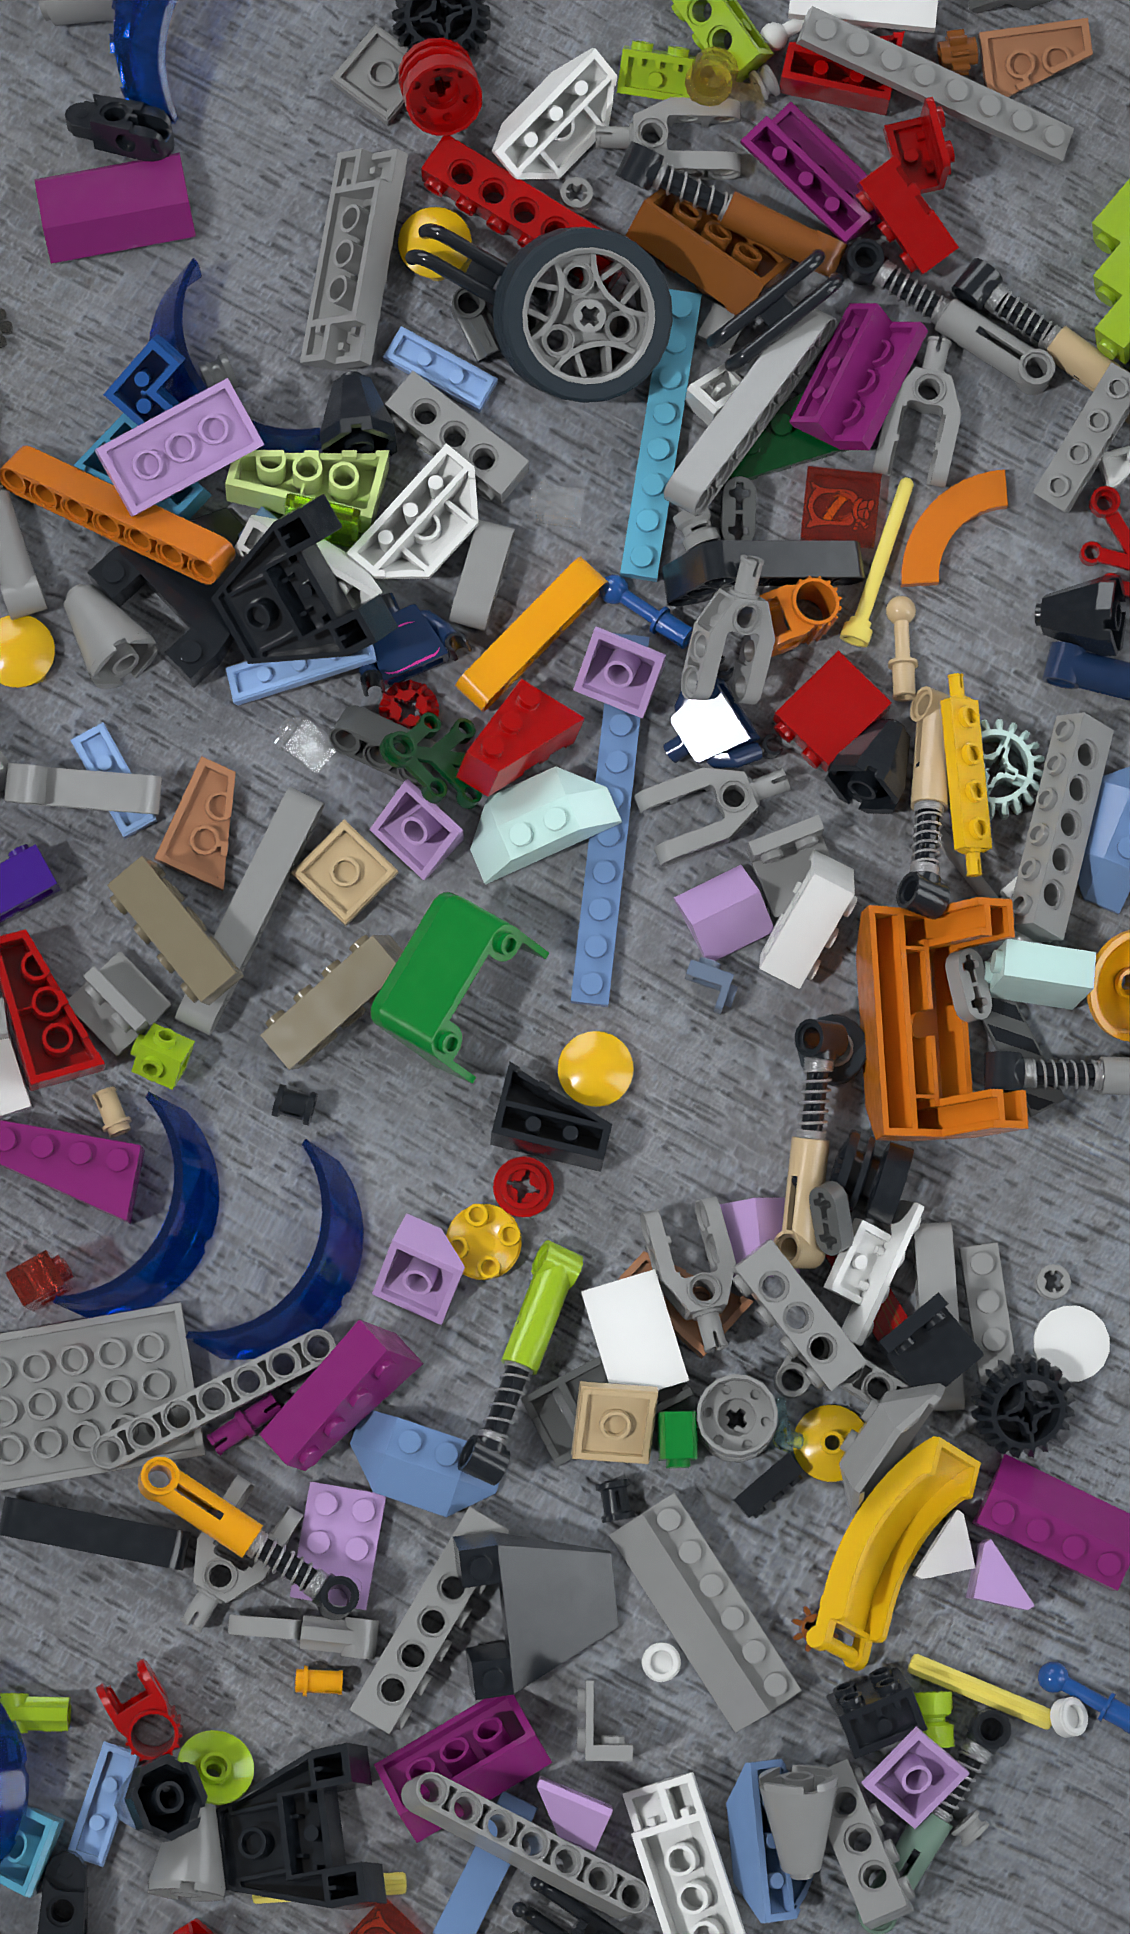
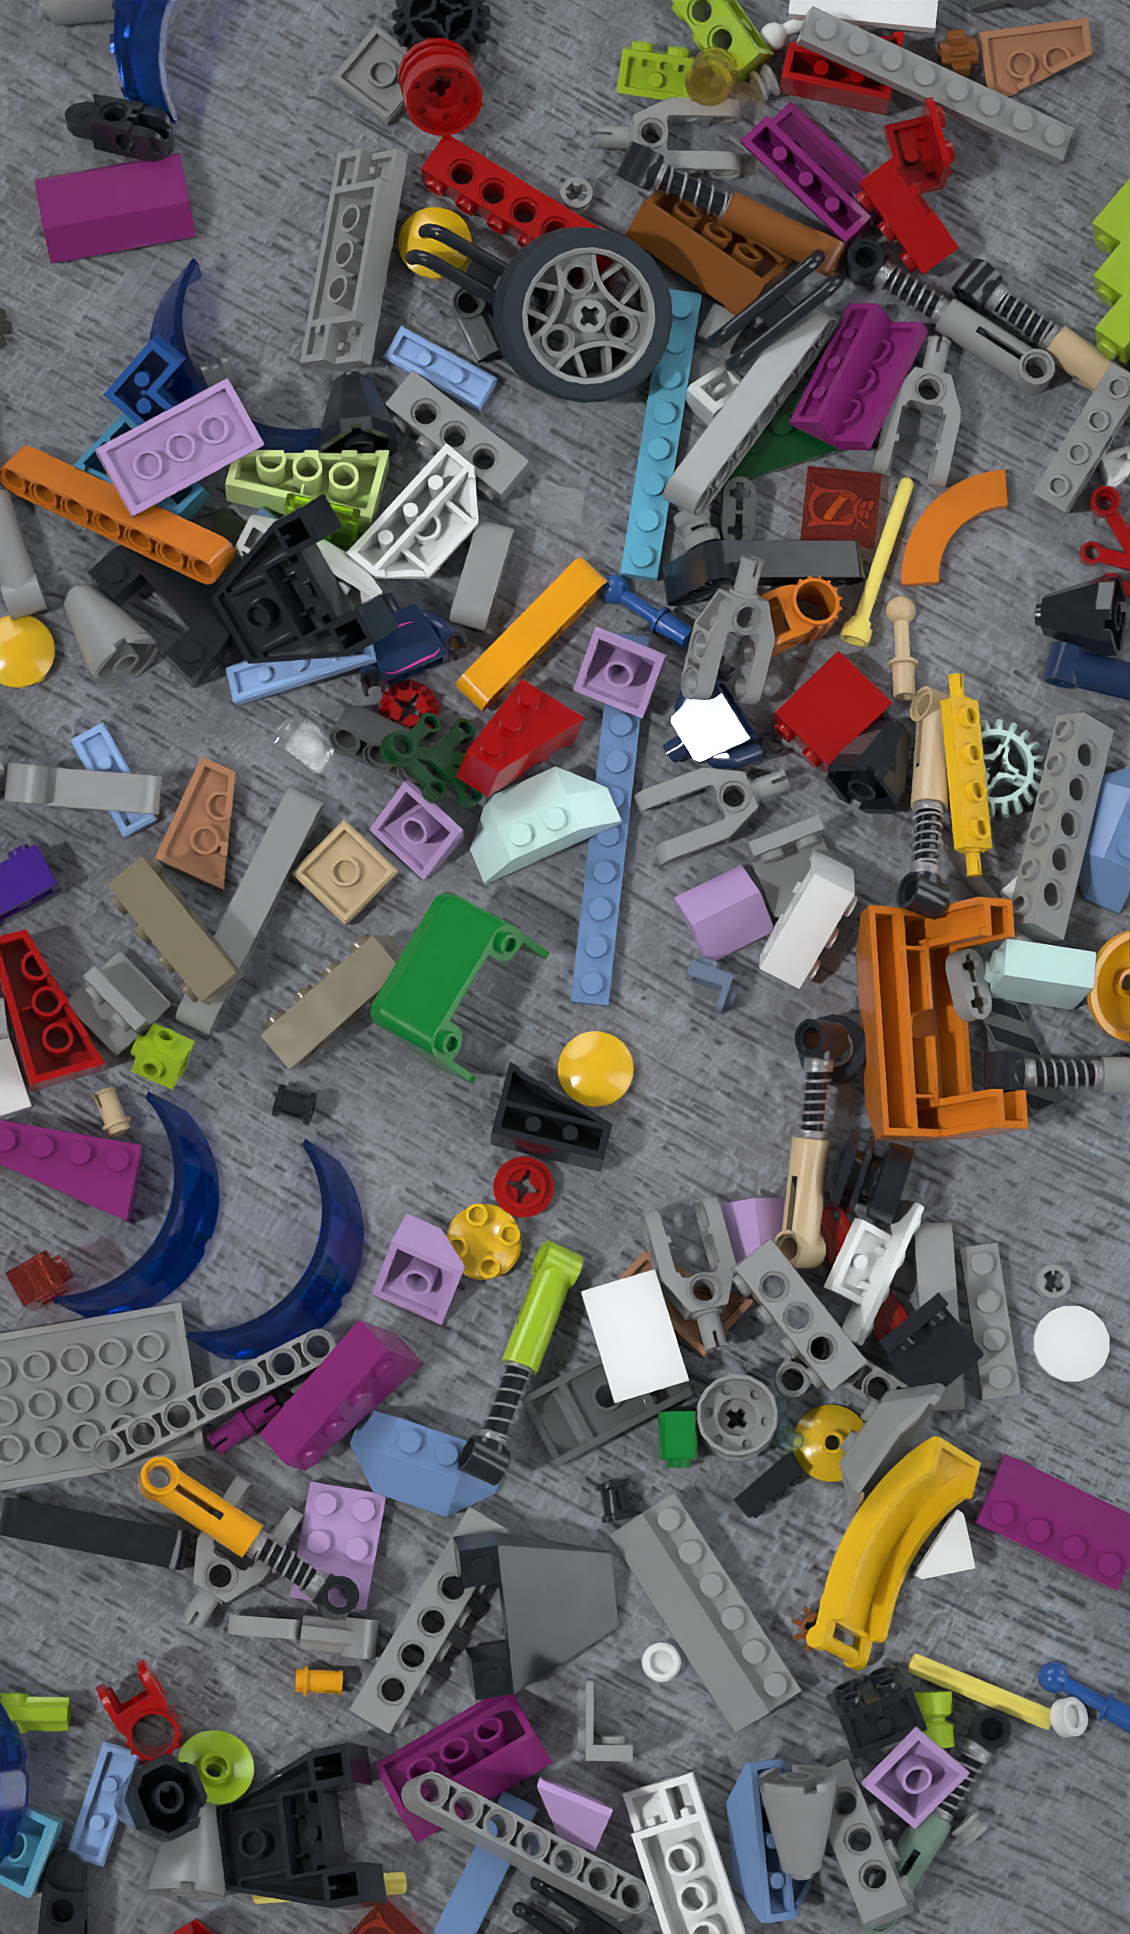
(558, 119): white wedge -> none
(614, 1422): tan plate -> none
(831, 1218): dark grey beam -> none
(994, 1580): lavender slope -> none
(1031, 1432): black gear -> none

